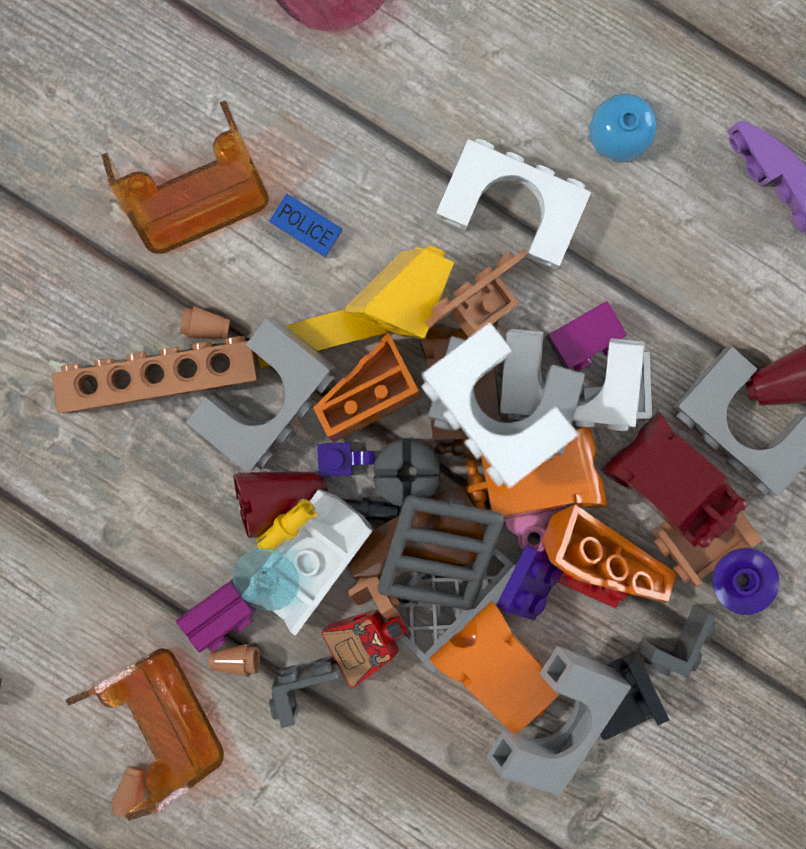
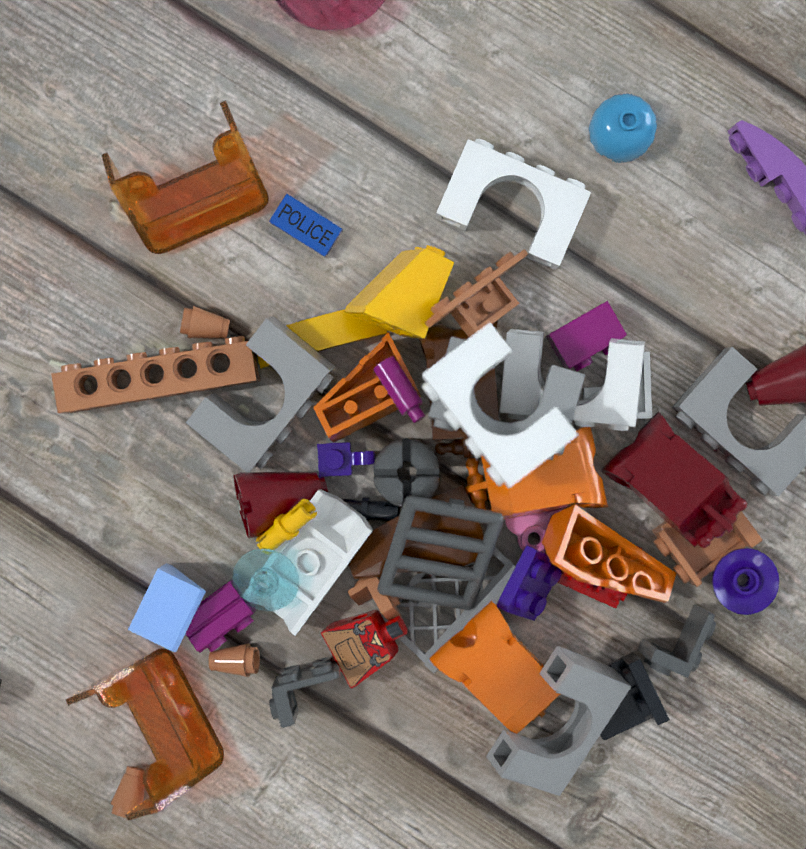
(167, 608): none -> light blue slope
(400, 388): none -> magenta cylinder

